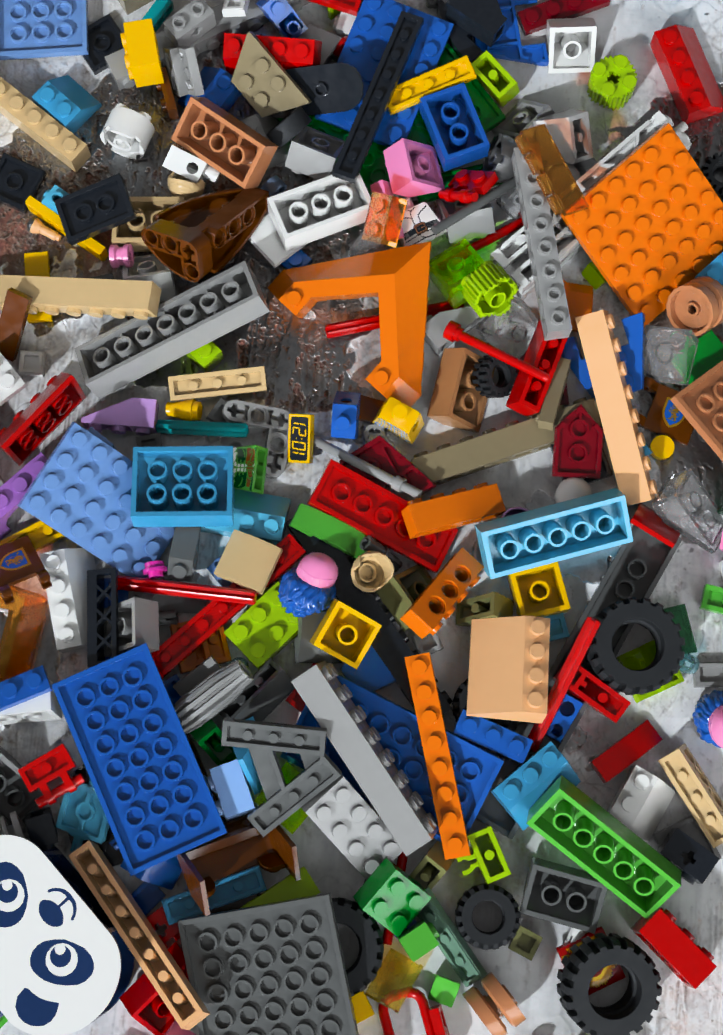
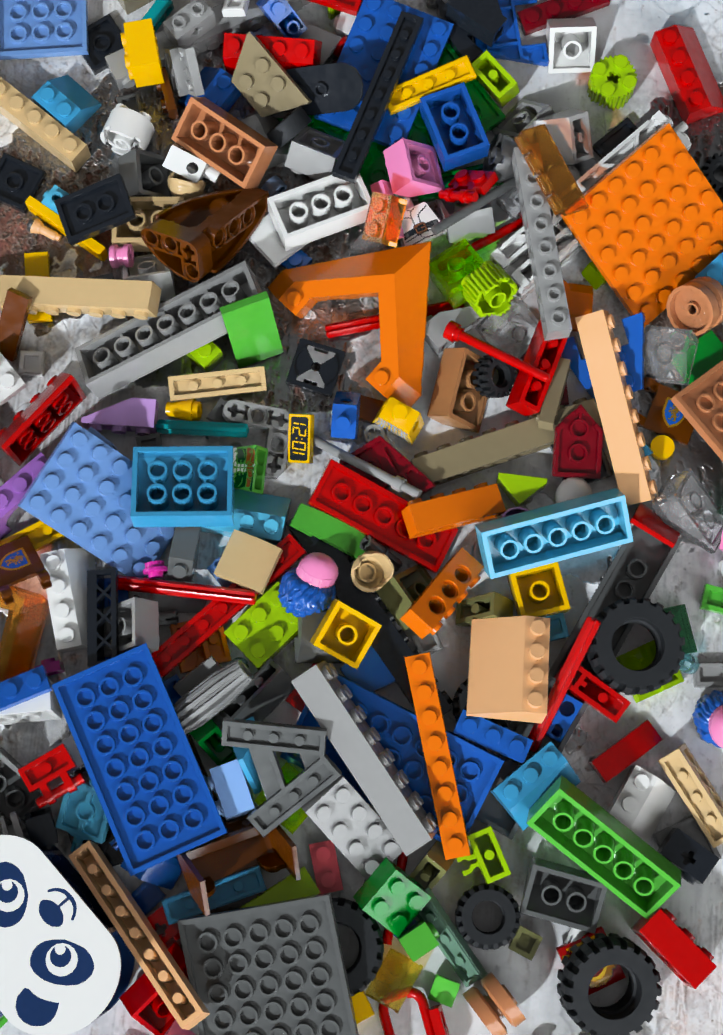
(52, 666): none -> magenta plate
(132, 101): none -> dark grey tile
(144, 174): none -> dark grey slope
(252, 329): none -> bright green tile
(325, 377): none -> black piece
(325, 867): none -> coral plate
(520, 487): none -> lime slope
(614, 138): none -> black tile

